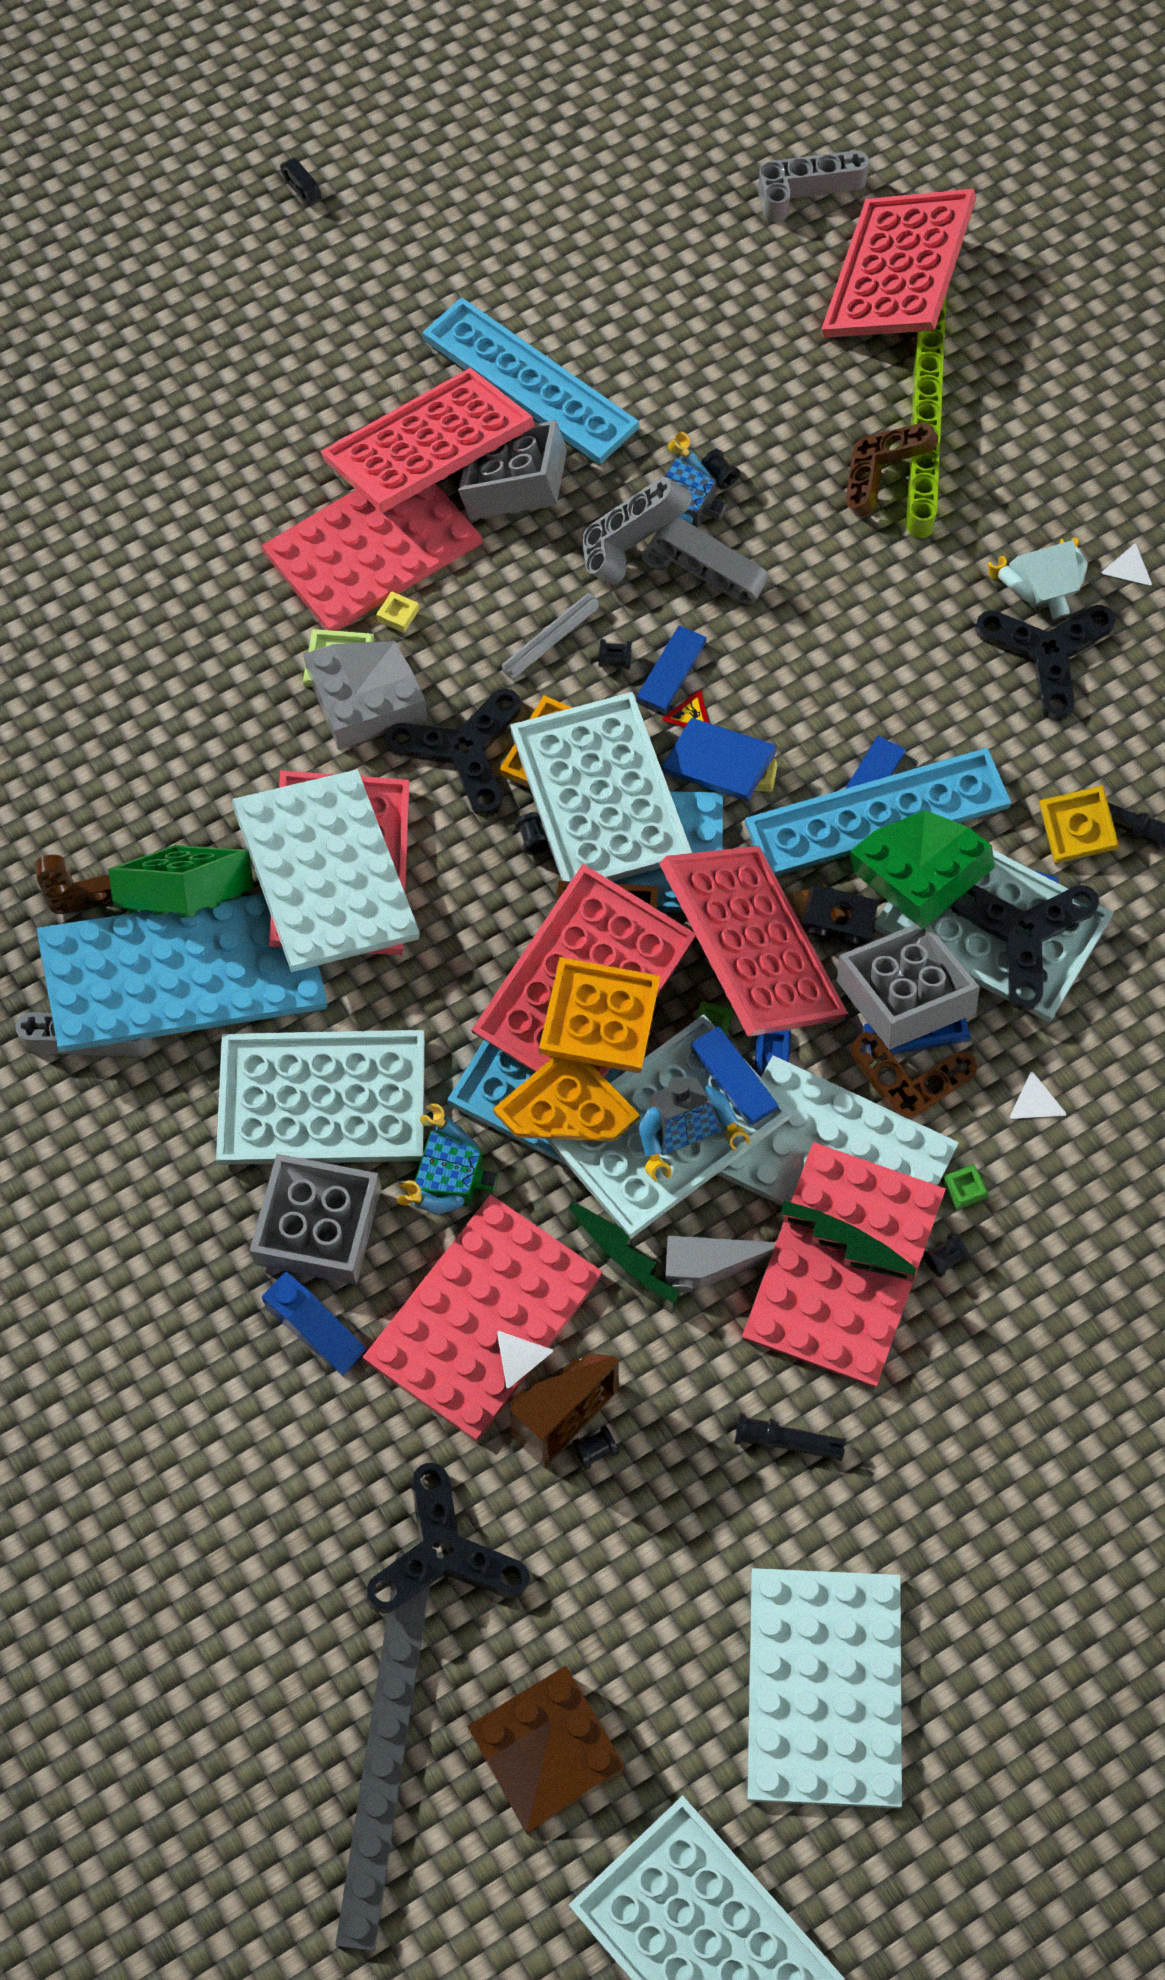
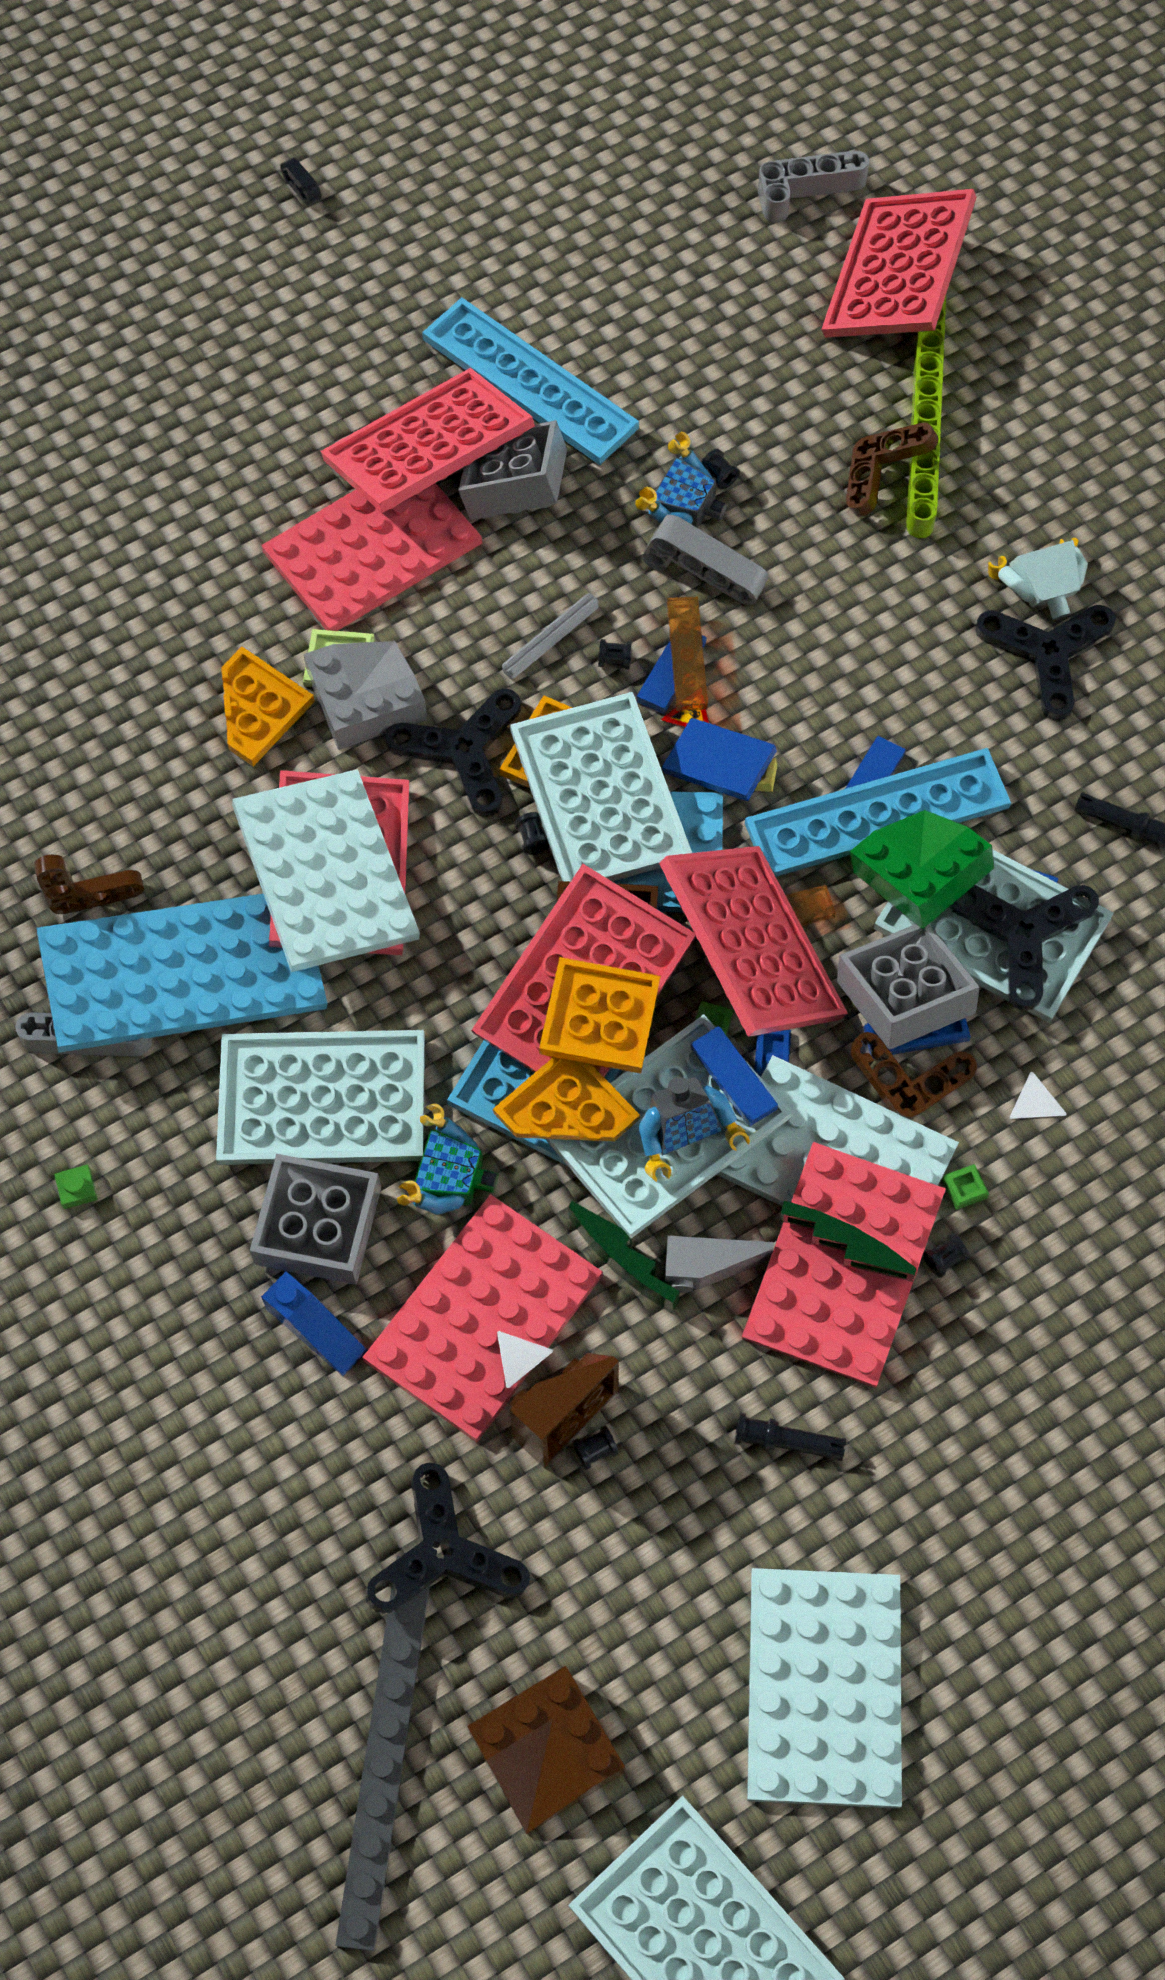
(75, 1186): none -> bright green plate
(181, 880): green slope -> none
(259, 705): none -> light orange plate
(397, 612): light yellow plate -> none
(629, 524): light grey beam -> none
(687, 653): none -> clear orange tile
(859, 913): black brick -> none
(1078, 824): yellow tile -> none
(1129, 567): white sticker -> none

